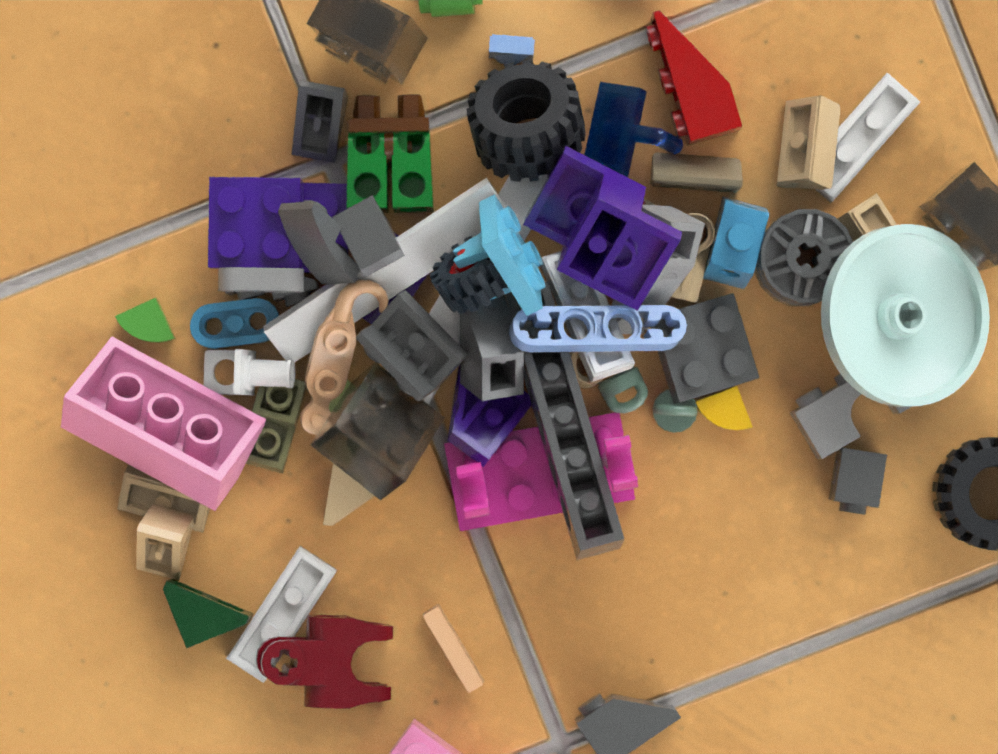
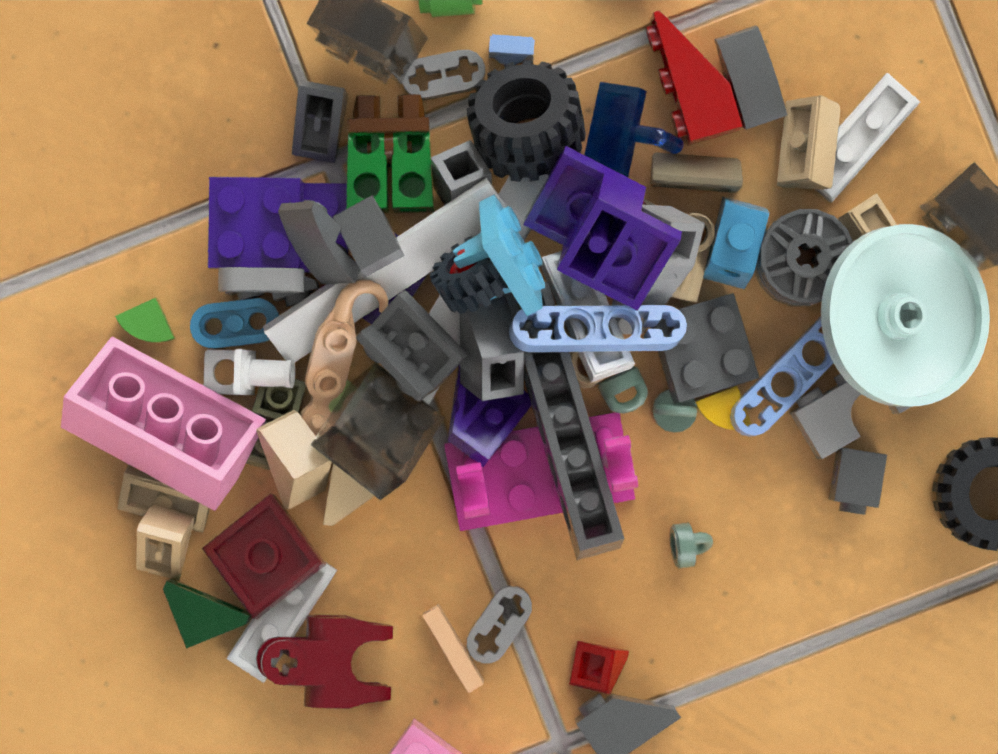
(263, 556): none -> dark red tile
(294, 464): none -> tan slope
(440, 64): none -> light grey beam
(458, 171): none -> dark grey brick
(490, 618): none -> light grey beam
(597, 666): none -> red slope
(687, 545): none -> sand green tile
(751, 77): none -> dark grey slope
(792, 364): none -> light blue beam

